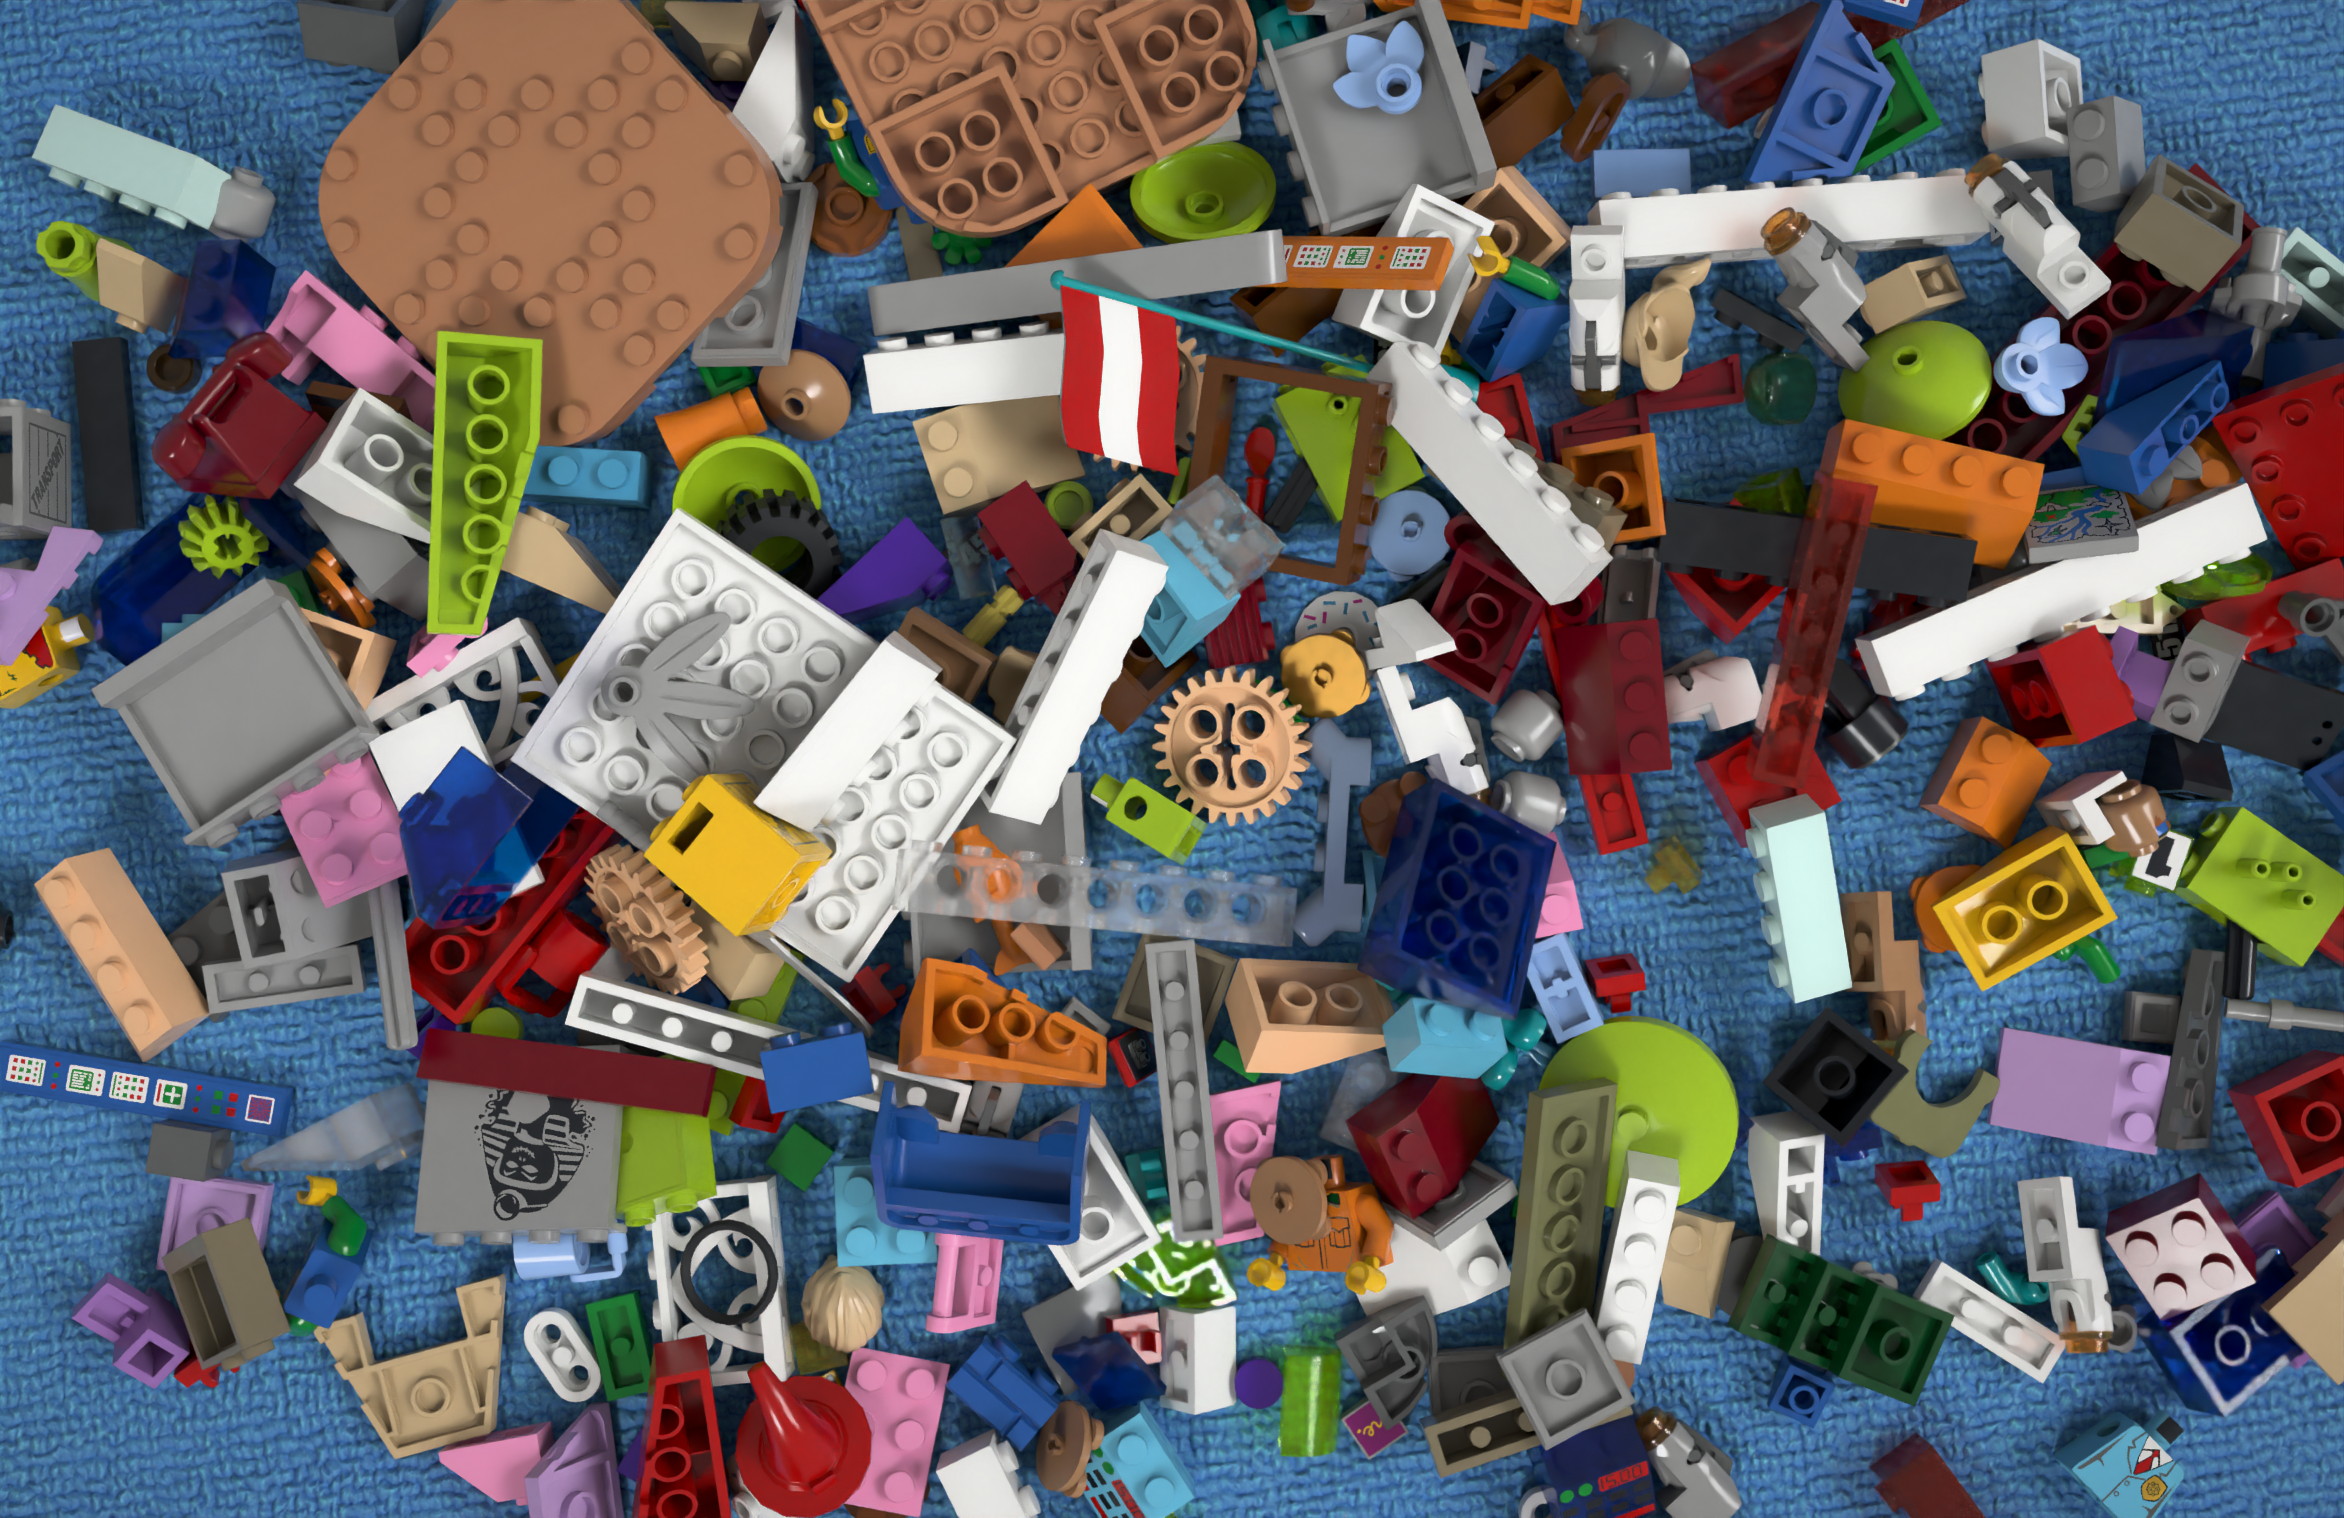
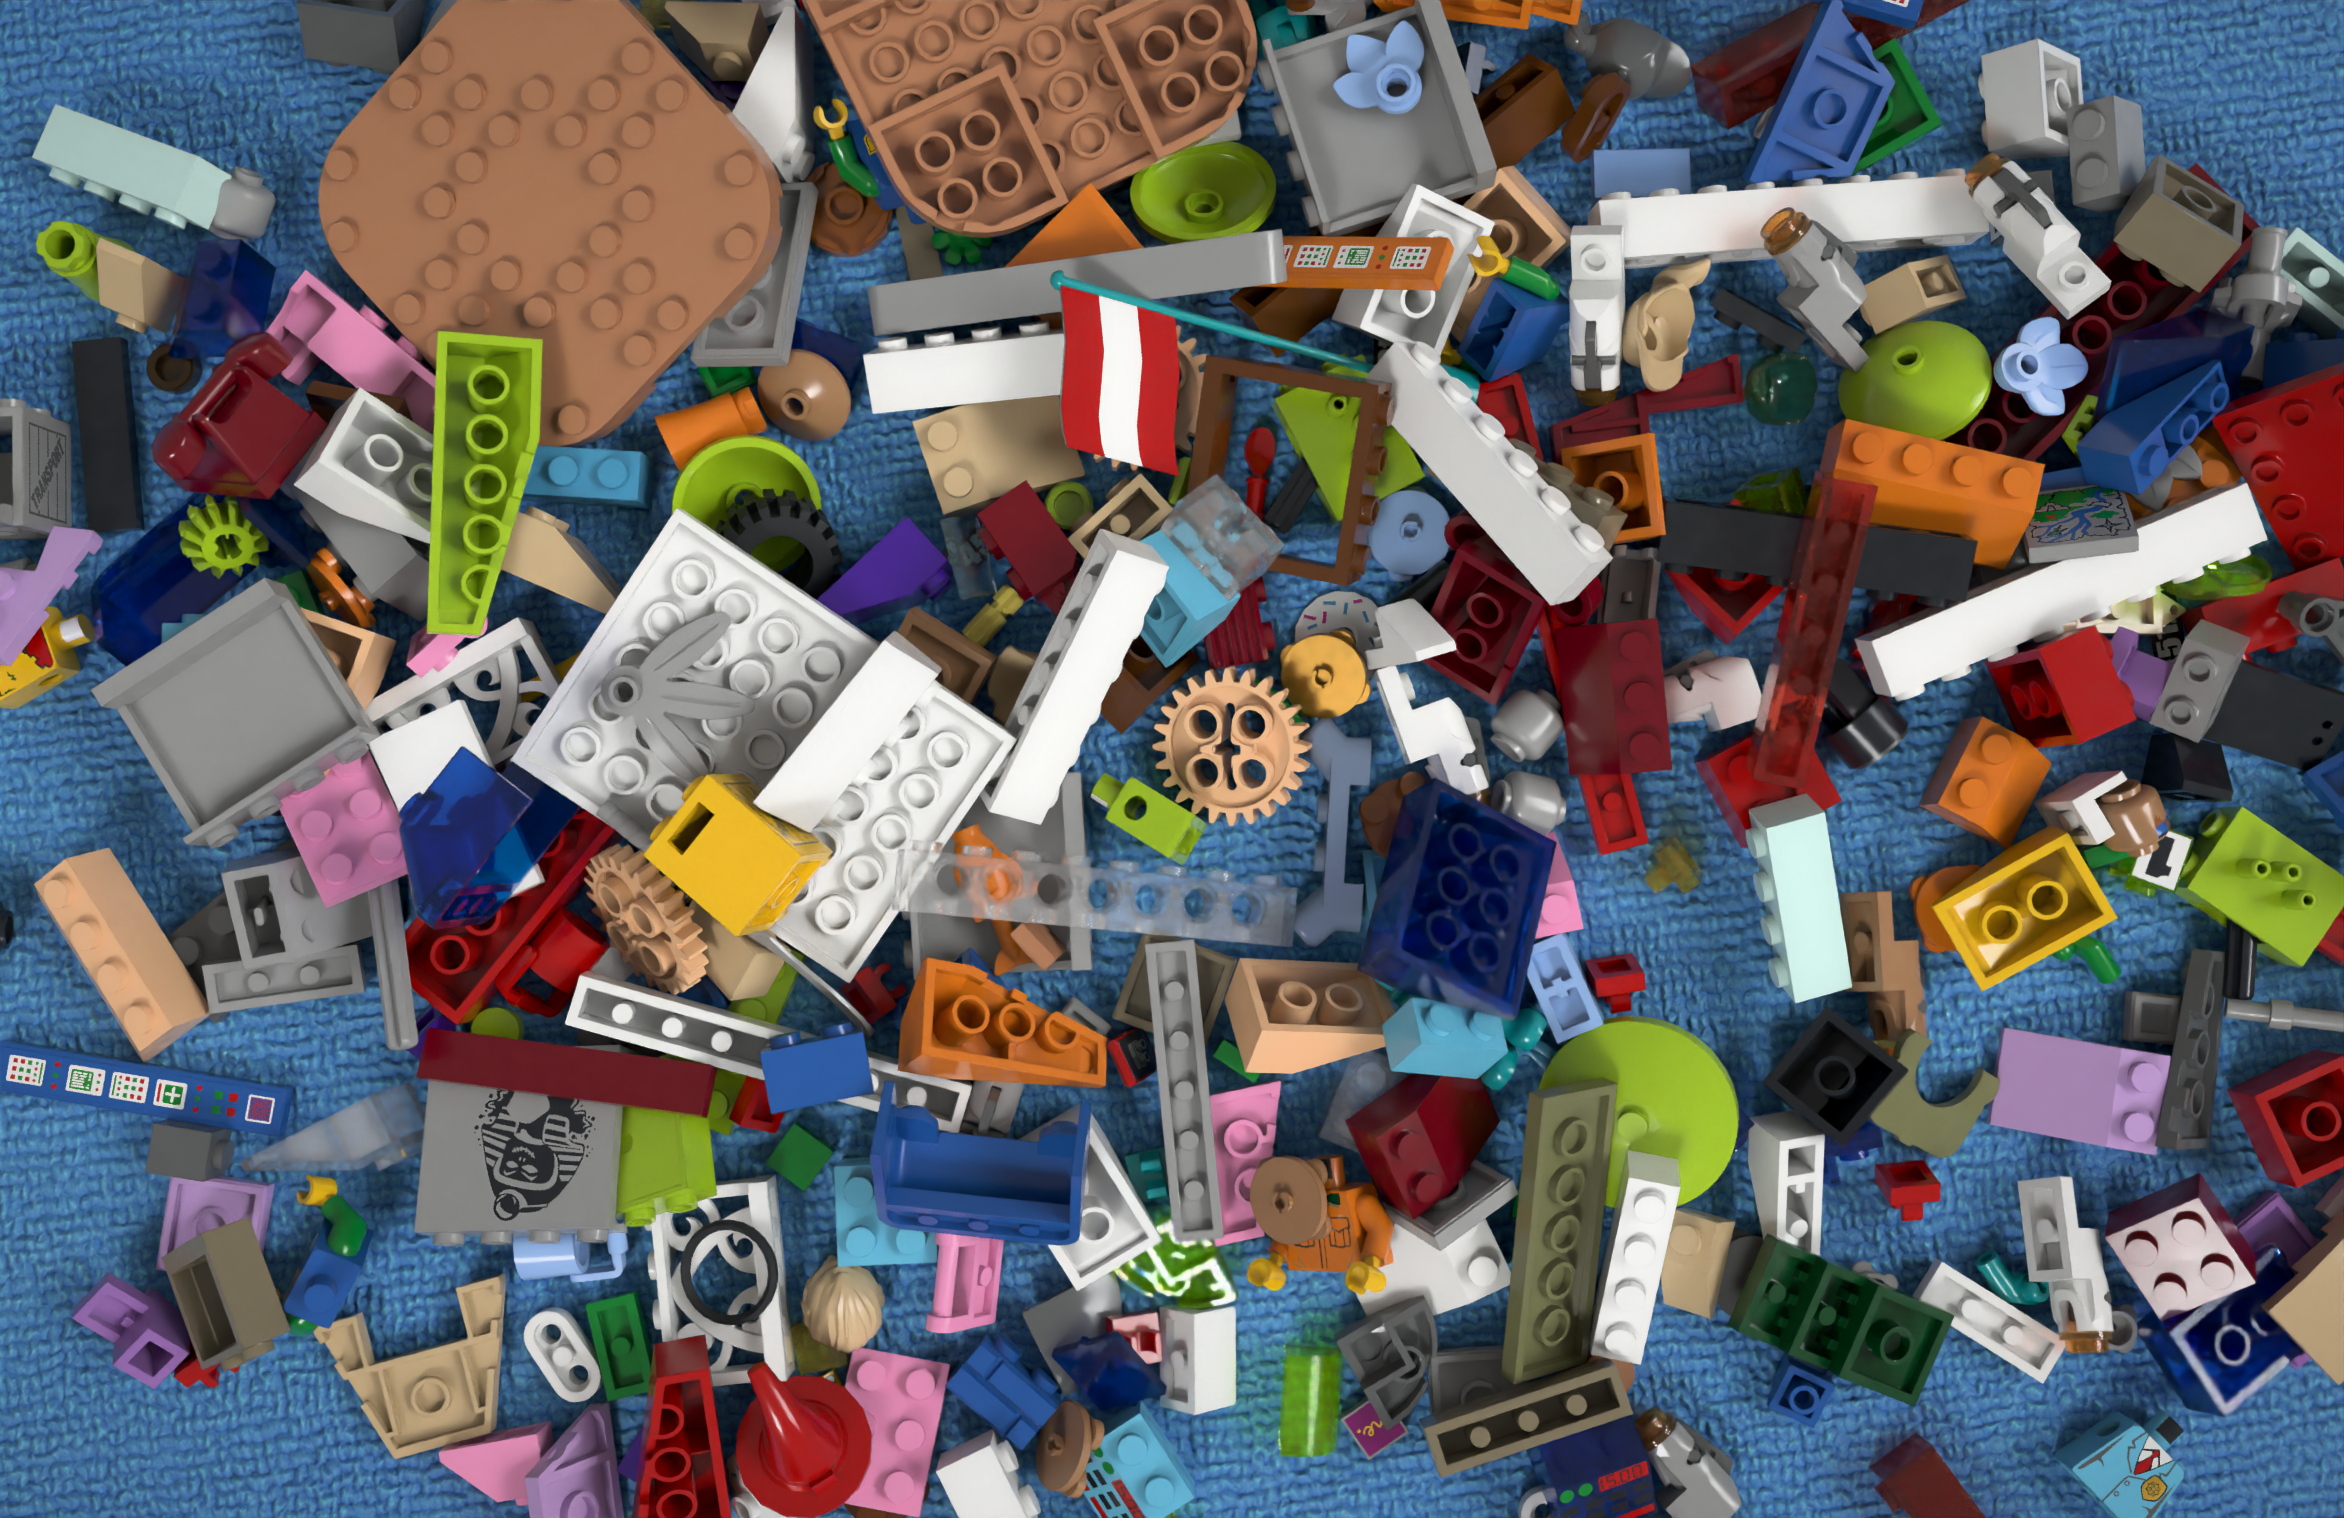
(1258, 1382): dark purple tile -> none
(1565, 1378): light grey tile -> none

